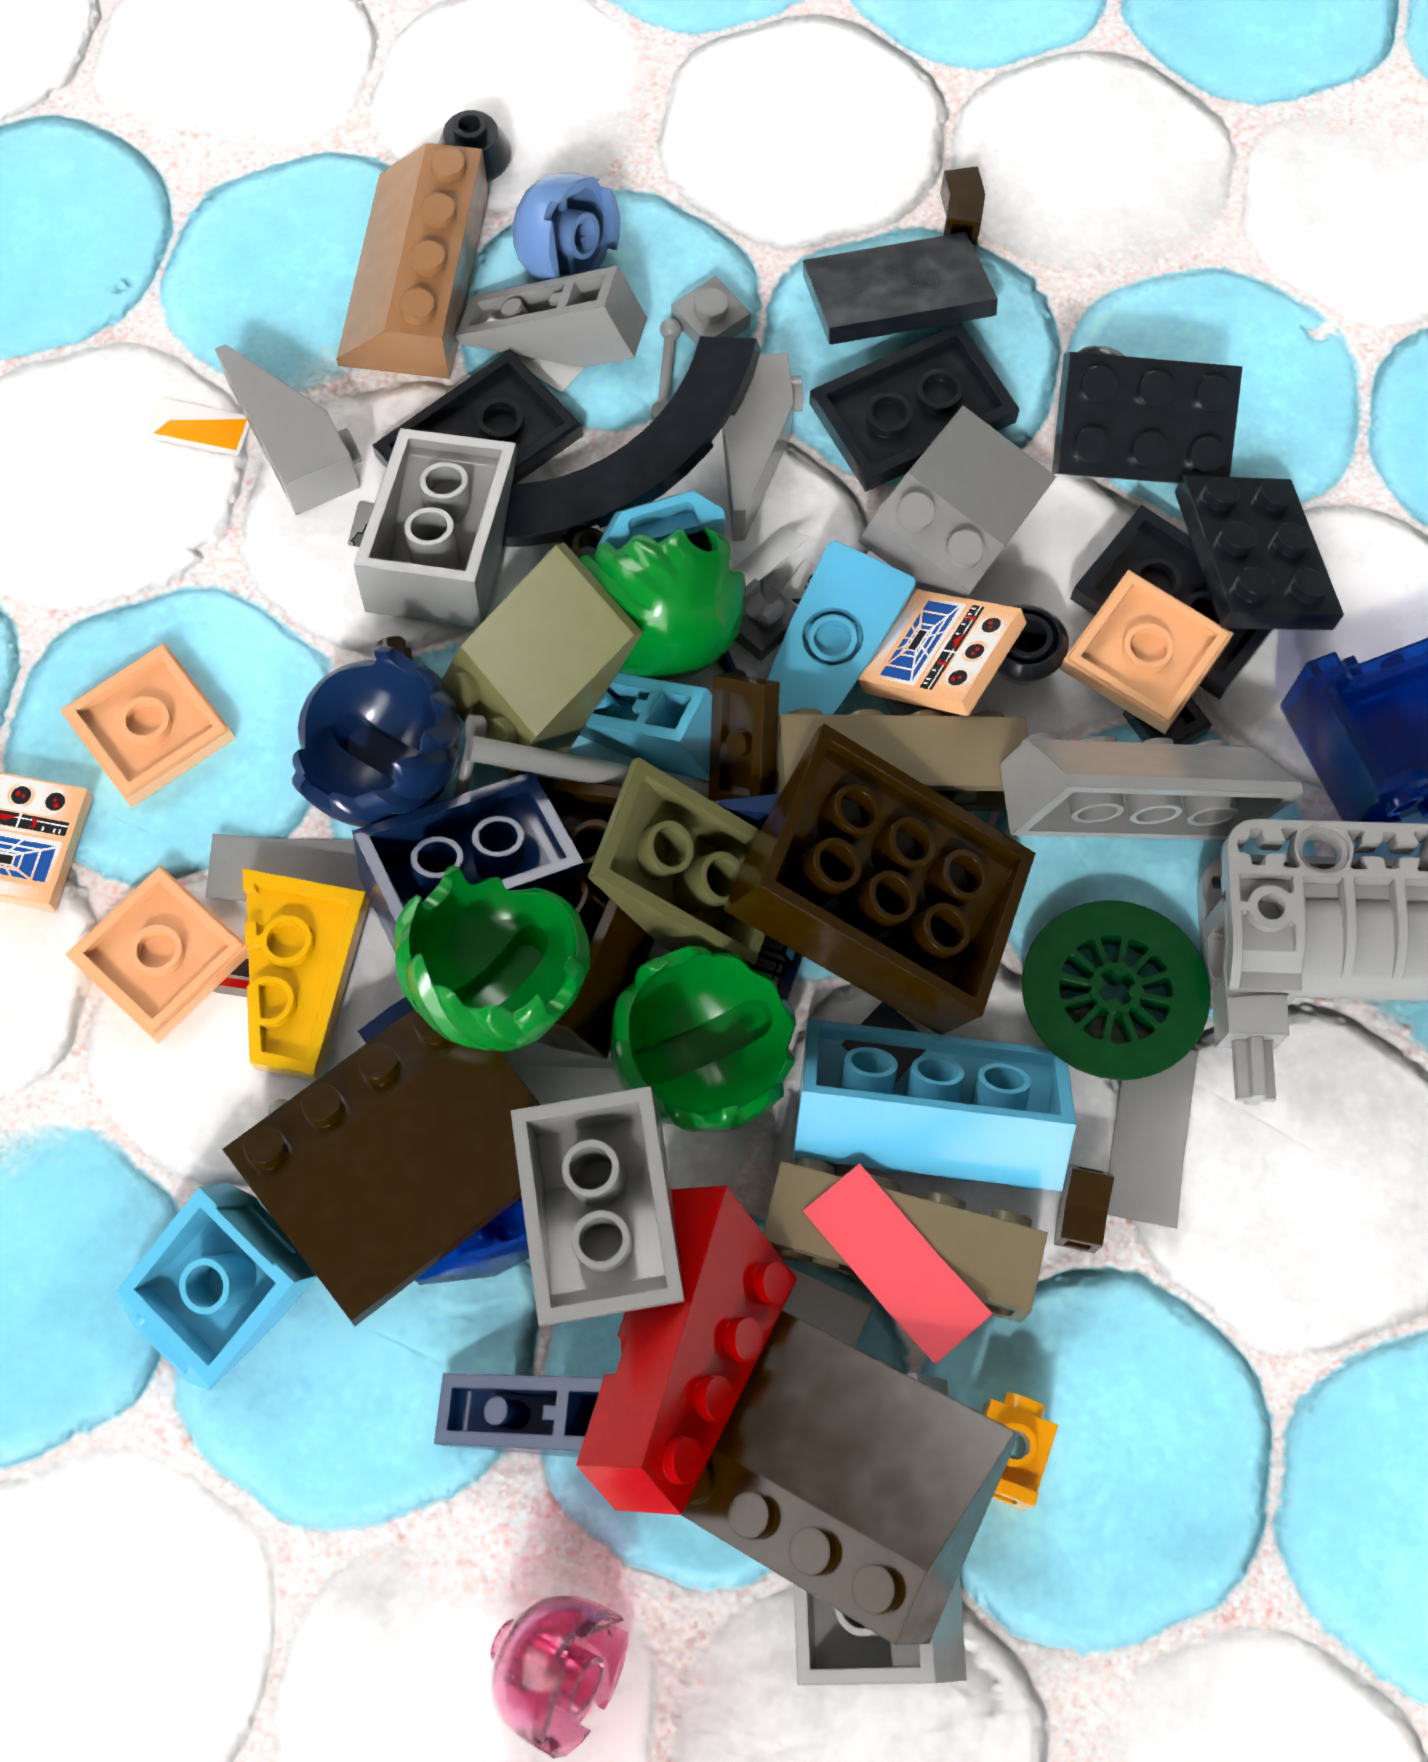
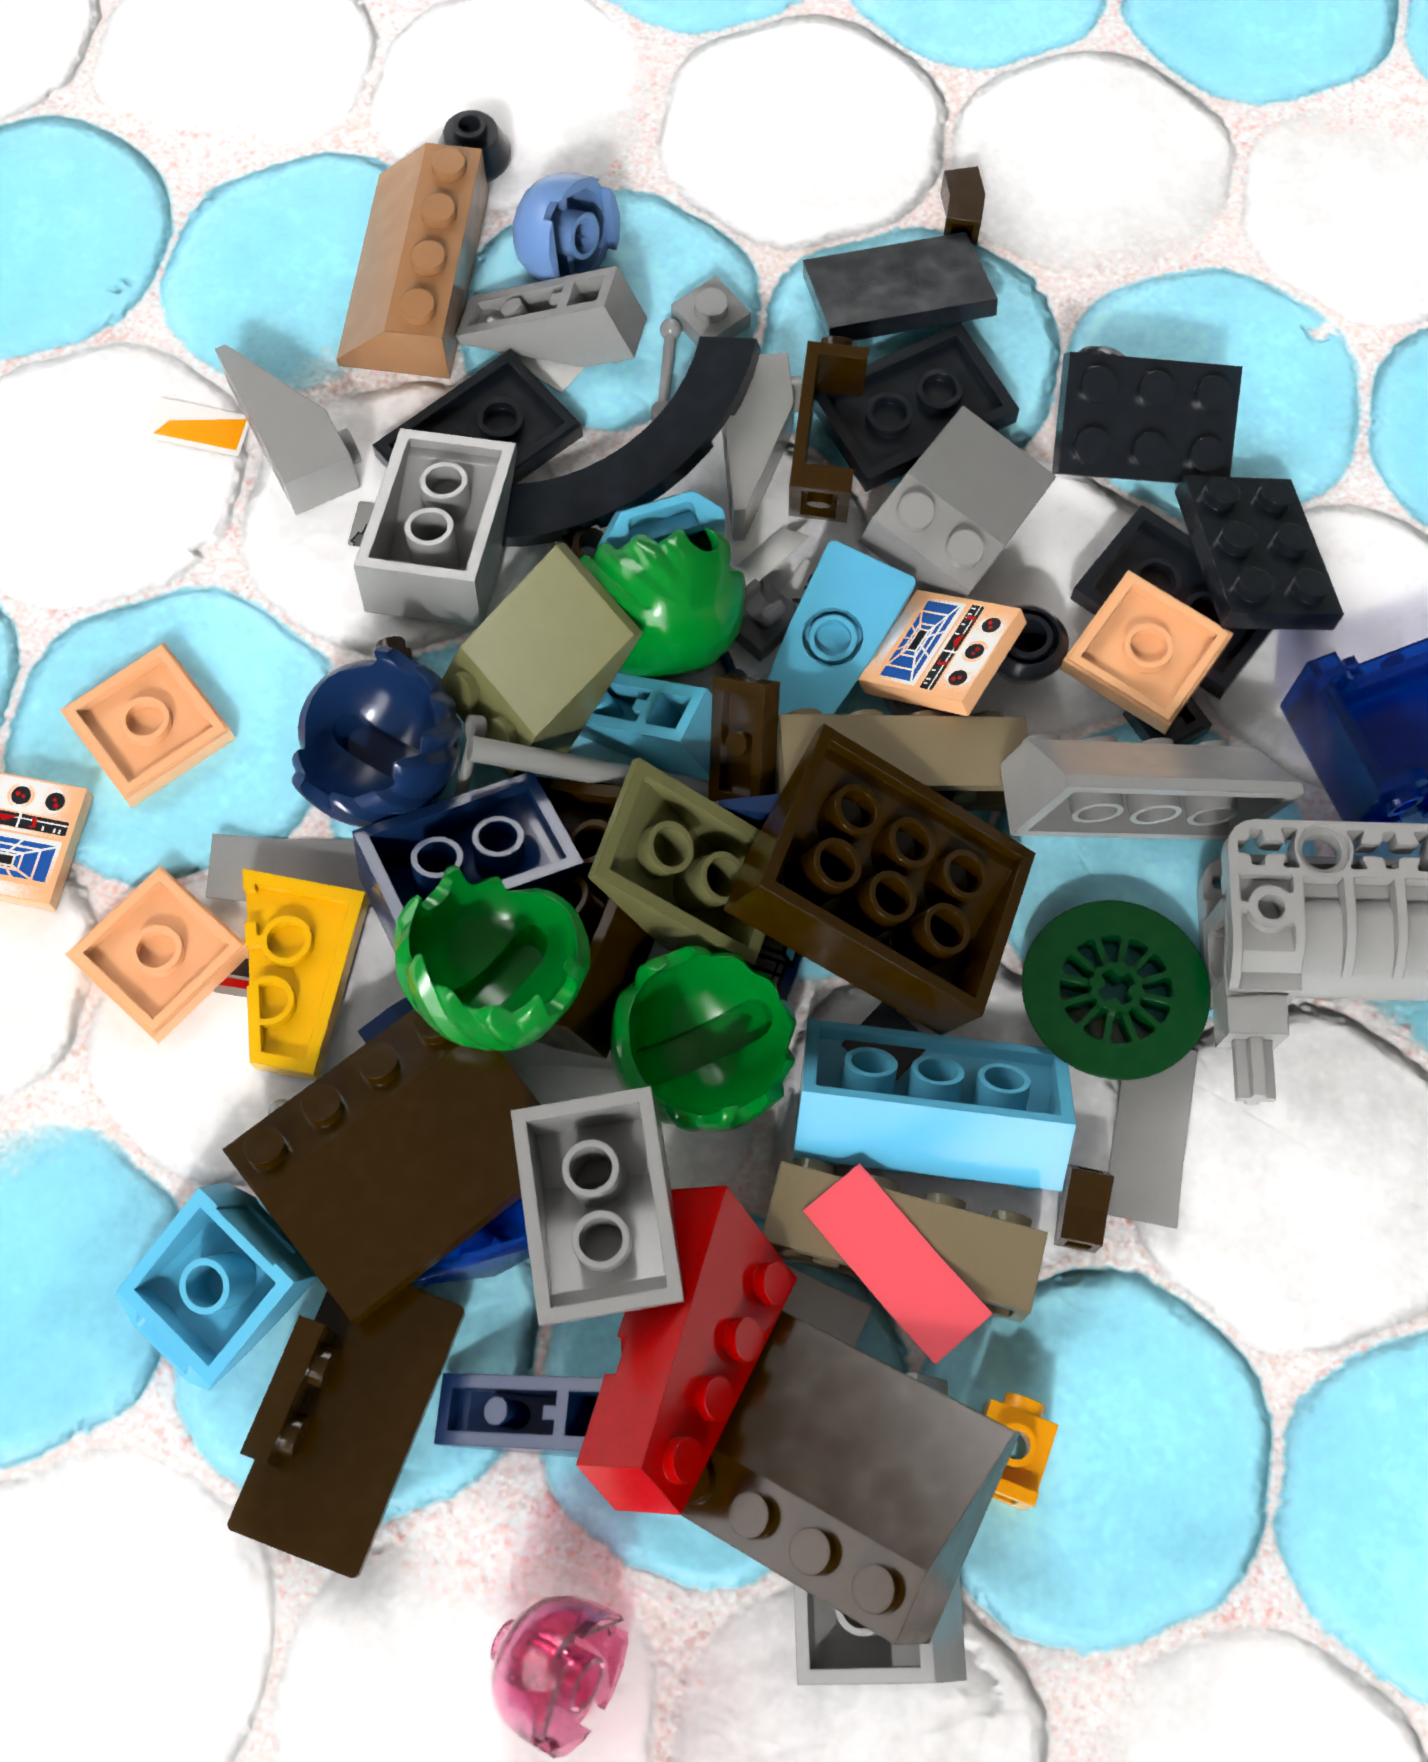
(342, 1427): none -> dark brown bracket
(821, 490): none -> dark brown panel

